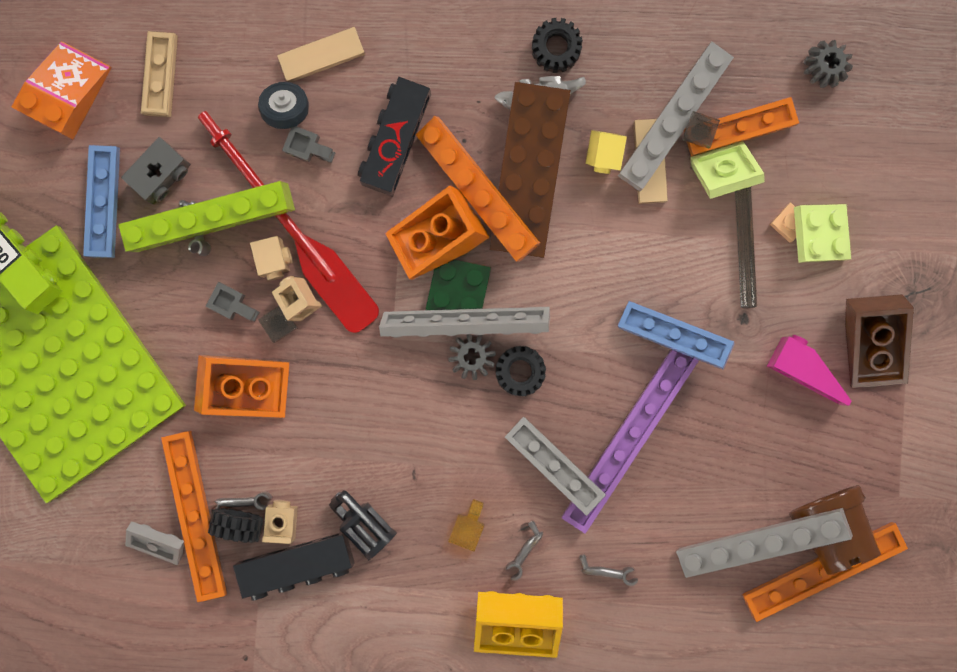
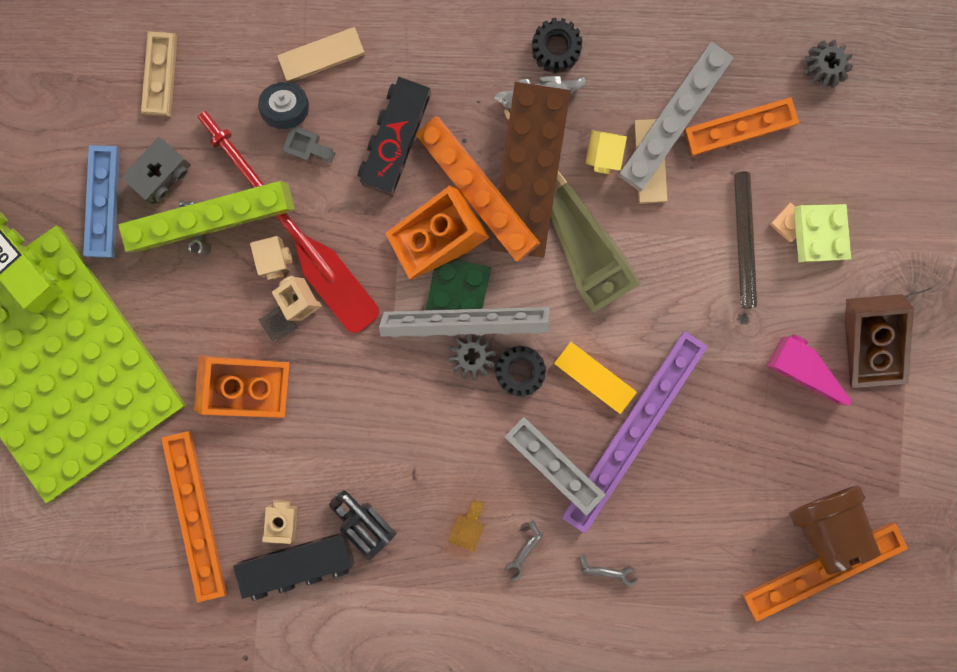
(62, 89): orange slope -> none
(154, 543): light grey plate -> none
(229, 302): dark grey plate -> none
(235, 525): black tyre -> none
(242, 502): flat silver piece -> none
(518, 624): yellow slope -> none
(593, 256): none -> olive plate
(595, 377): none -> yellow tile
(676, 335): medium blue plate -> none
(701, 129): clear smoke plate -> none
(727, 169): yellowish green plate -> none
(765, 543): light grey plate -> none

